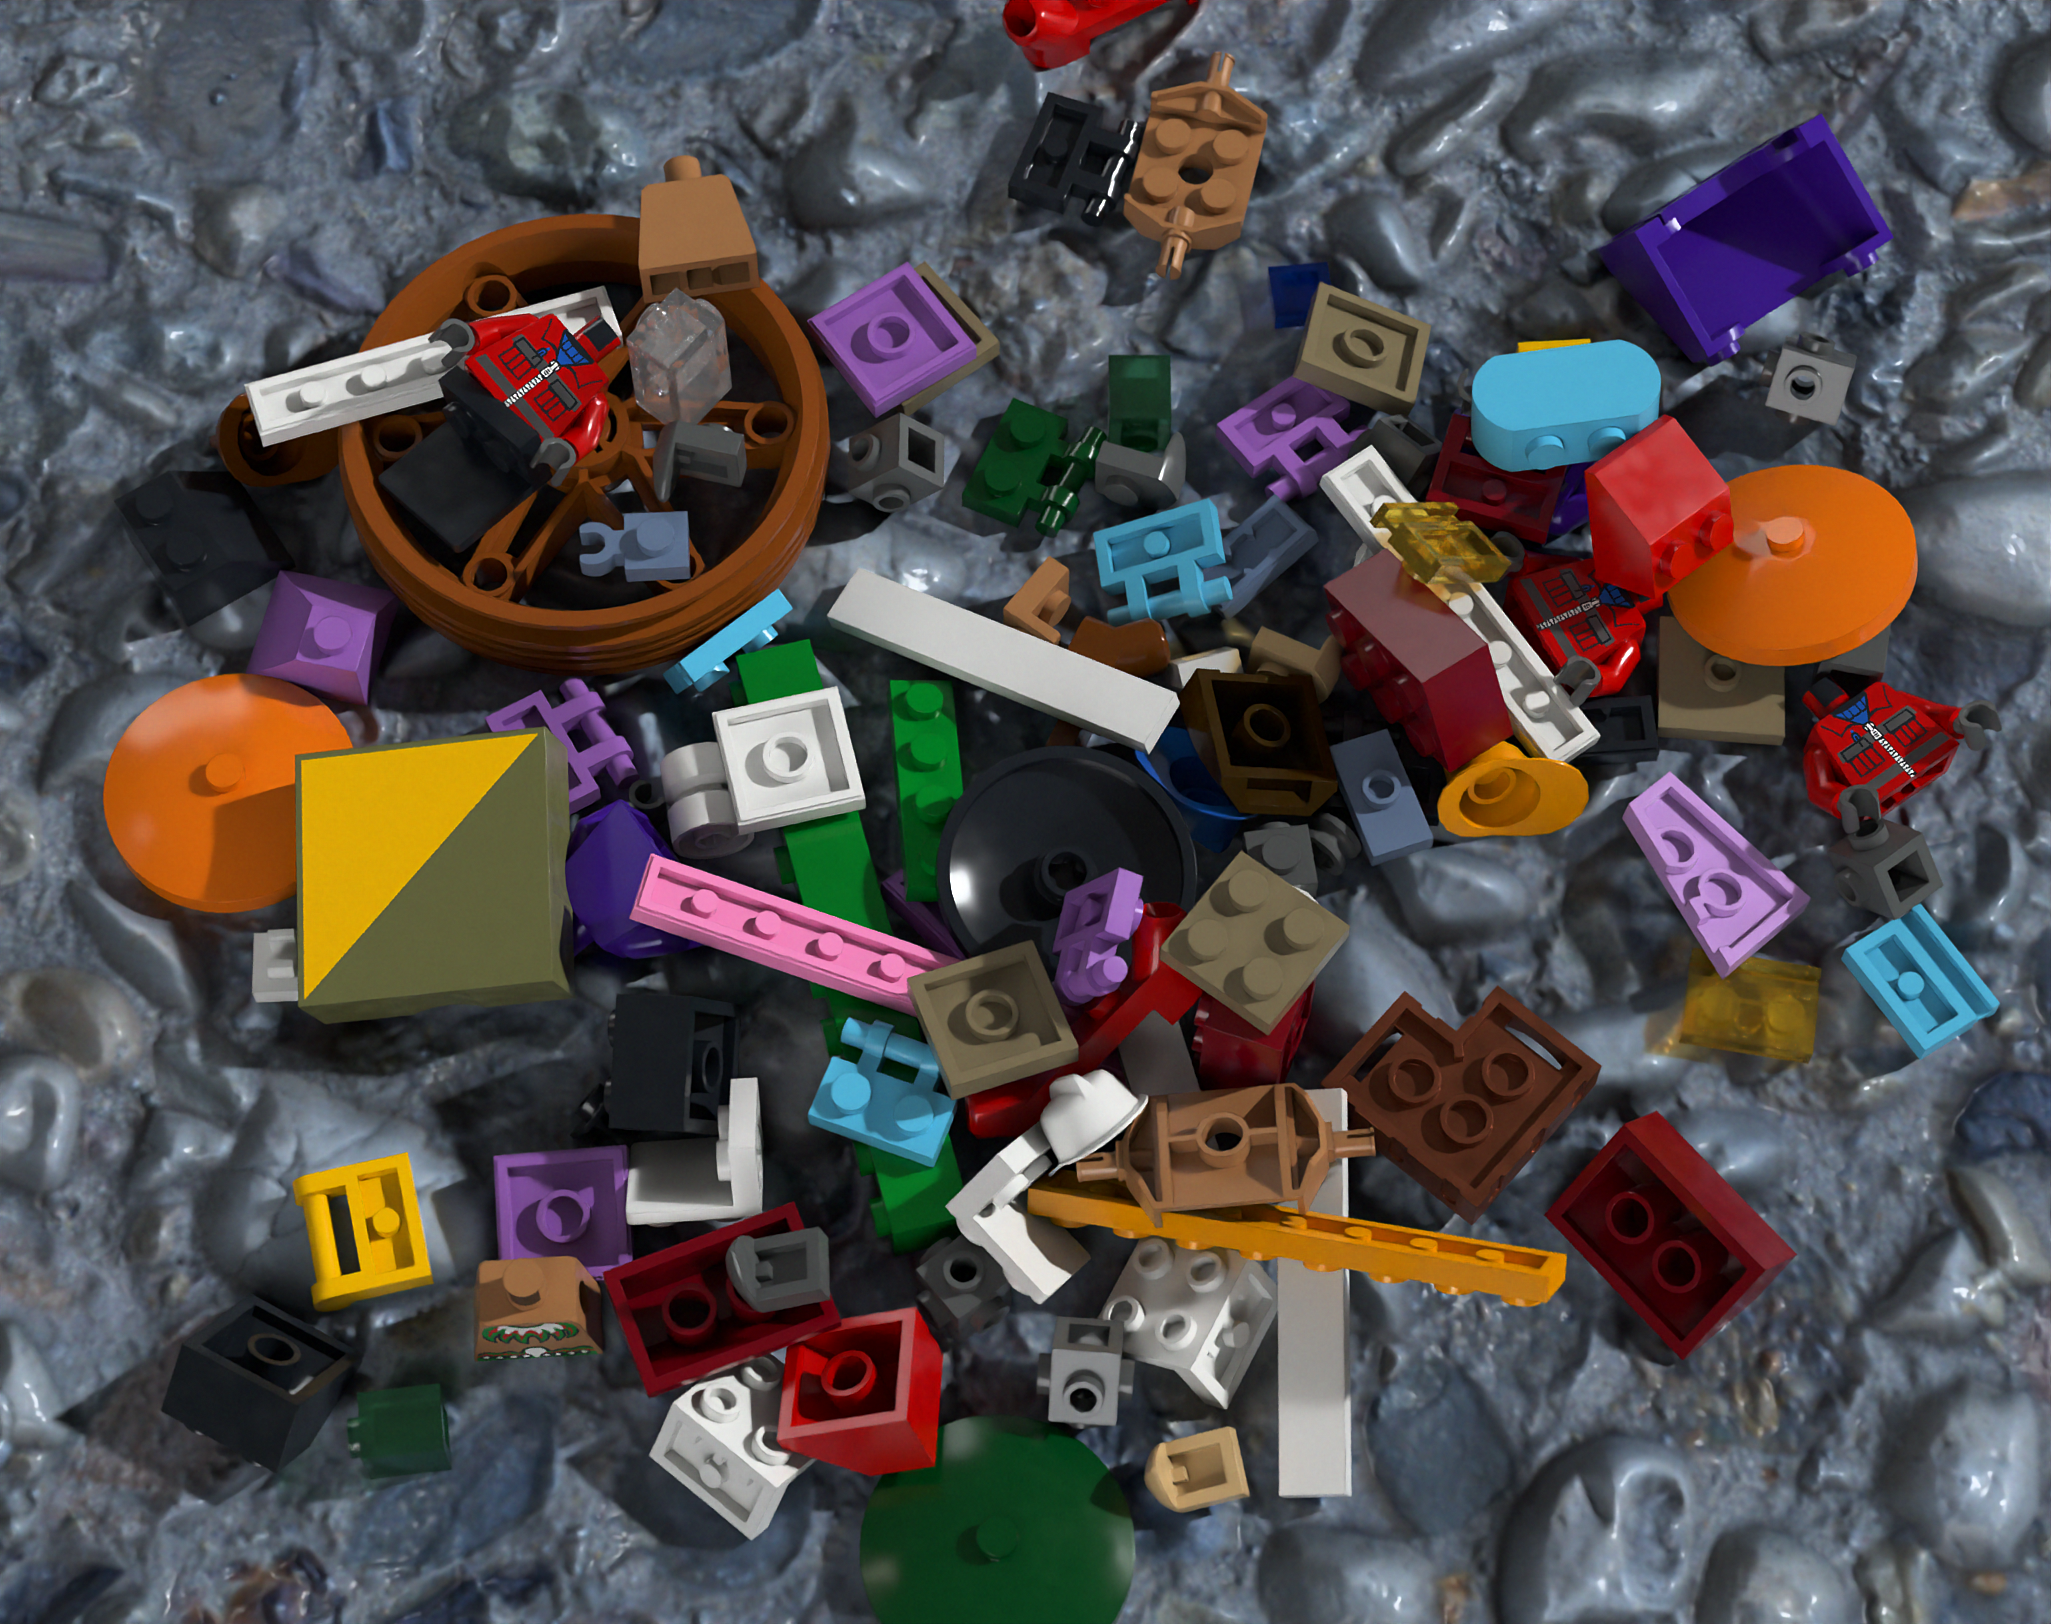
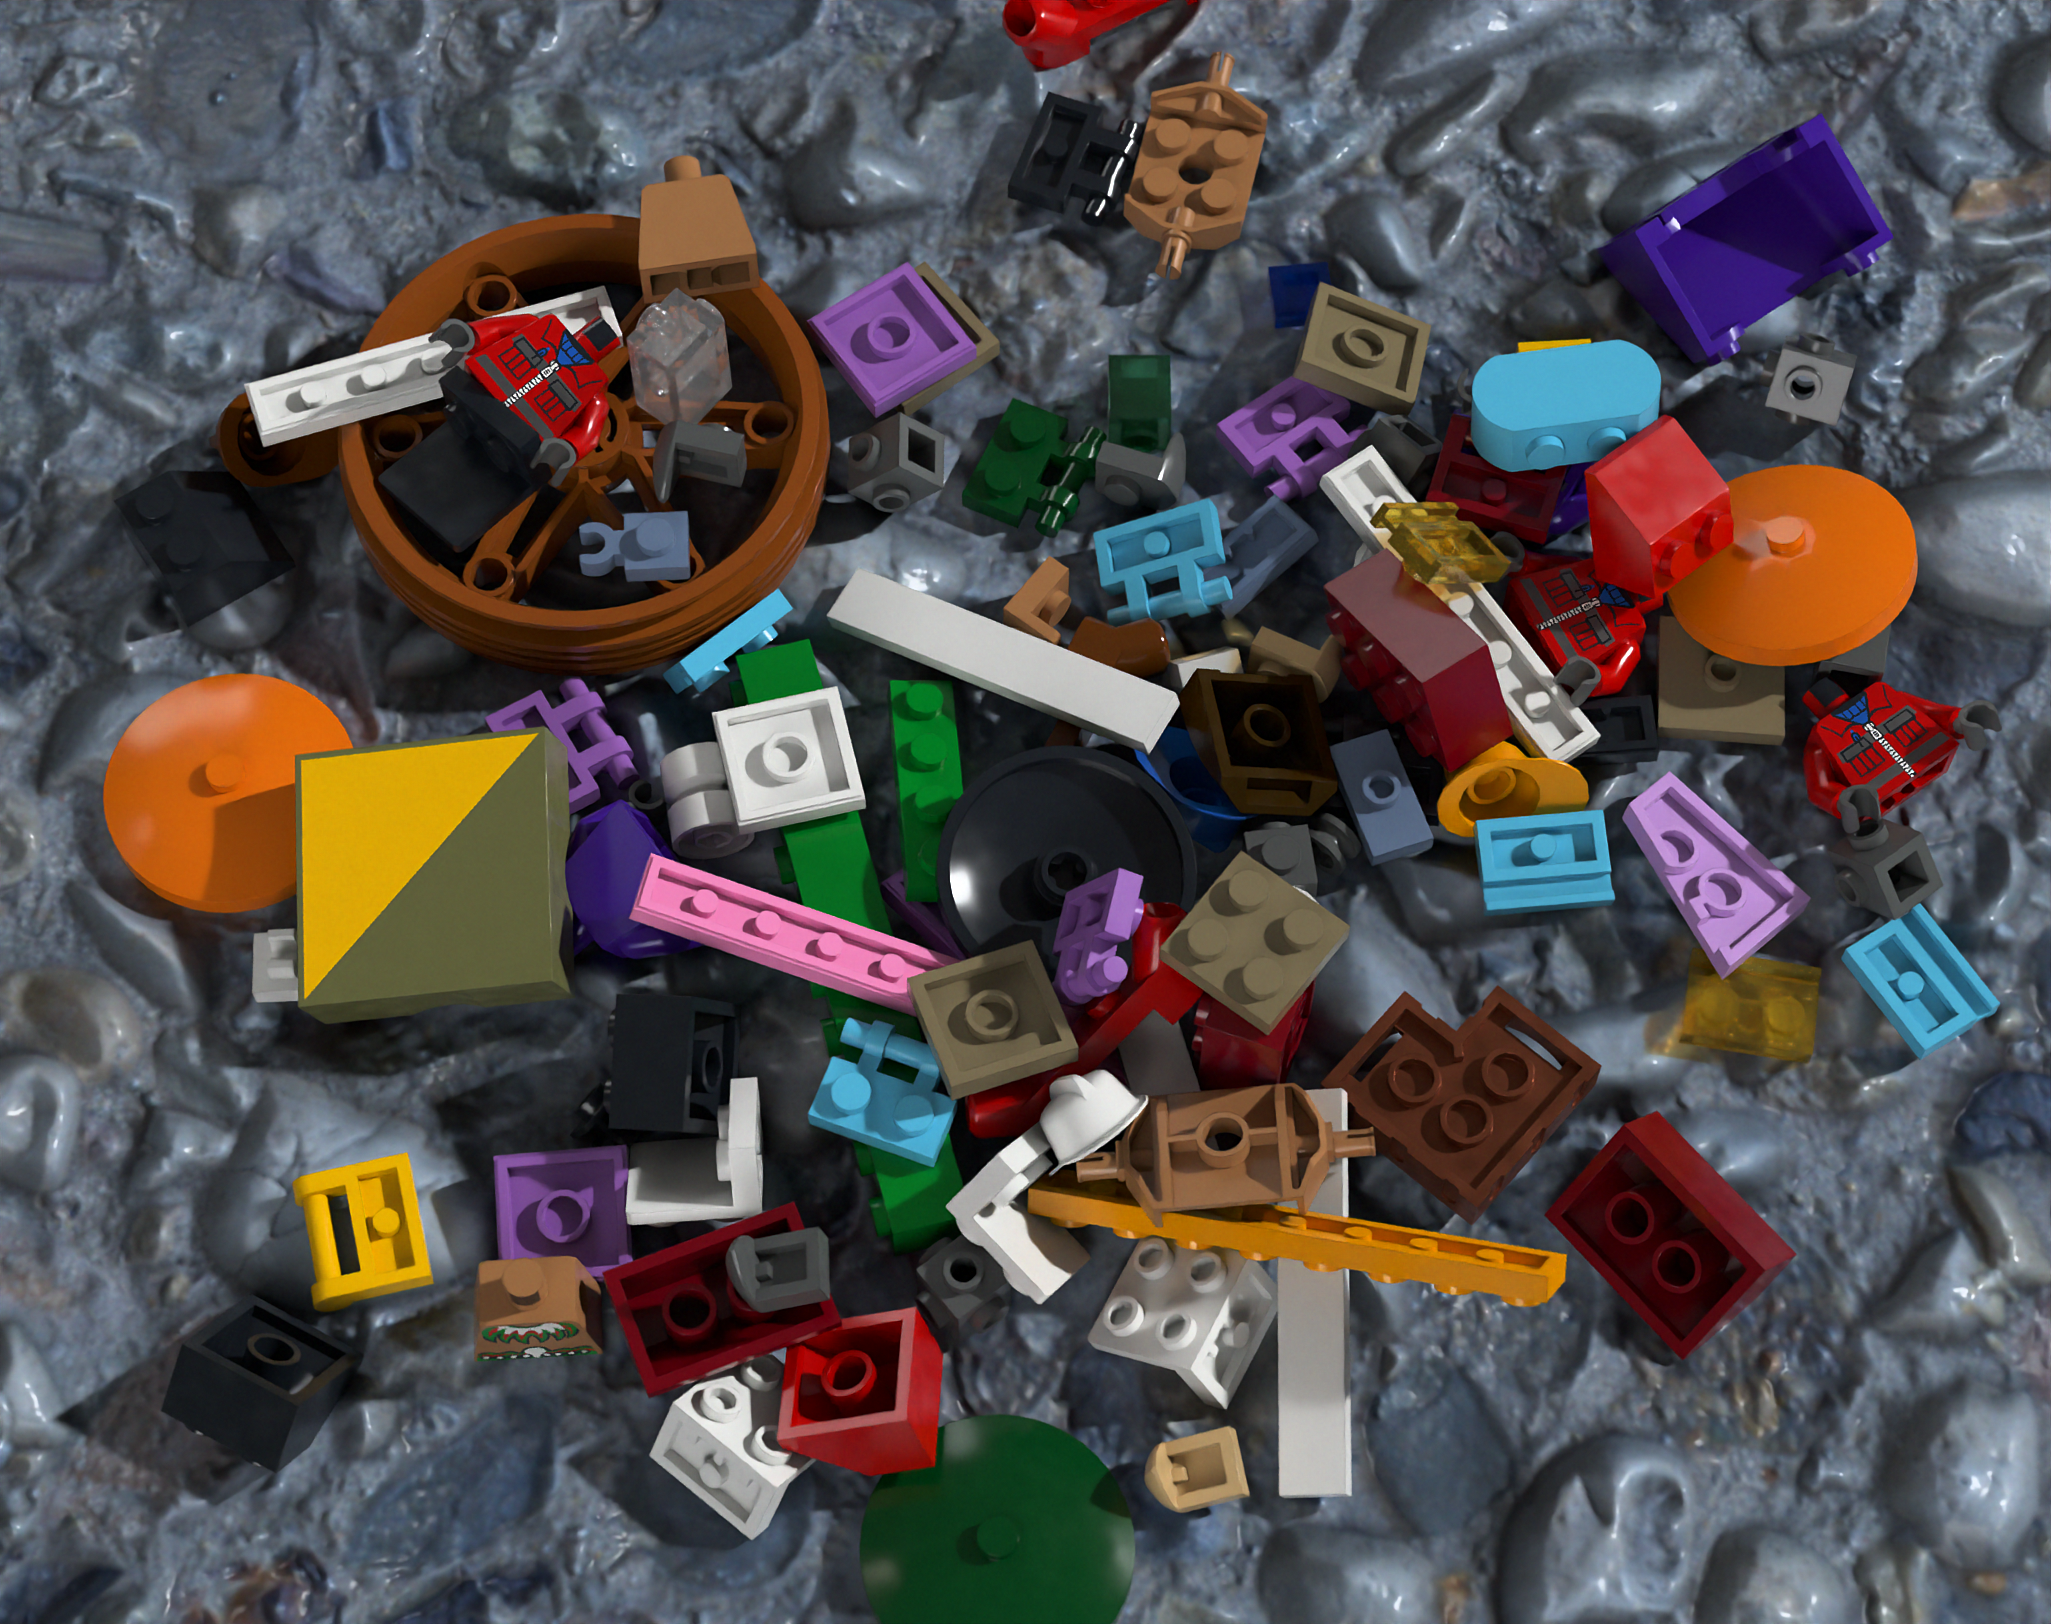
(324, 636): medium lavender slope -> none
(401, 1431): clear green brick -> none
(1086, 1372): dark grey brick -> none
(1543, 862): none -> medium azure plate

